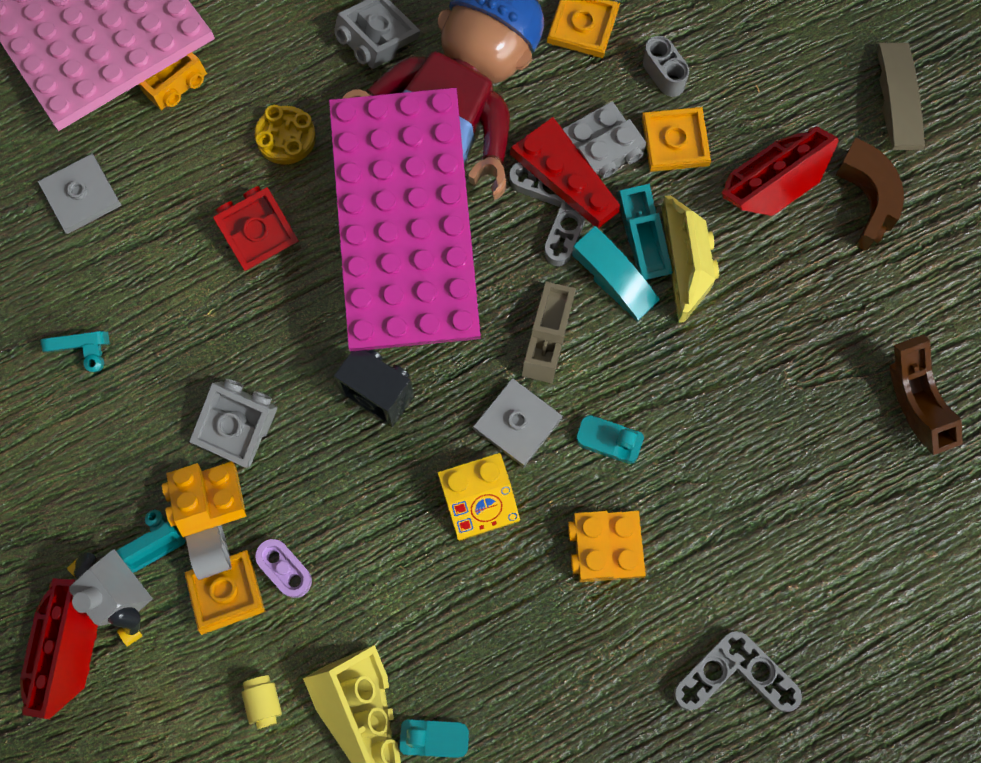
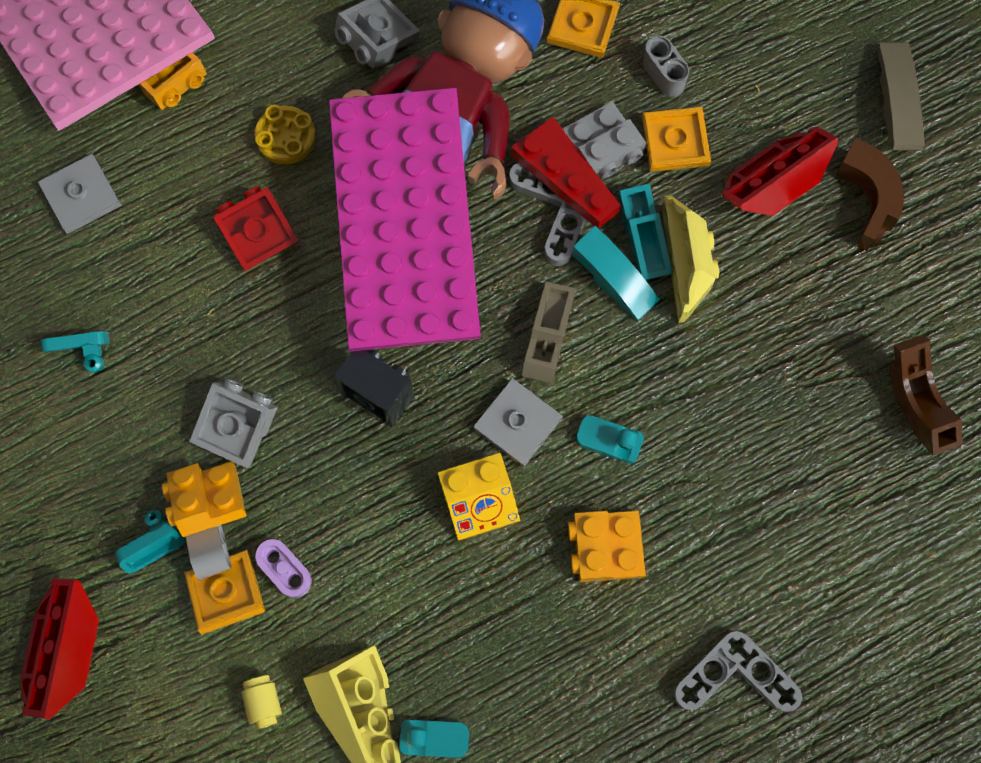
(109, 593): light grey torso -> none

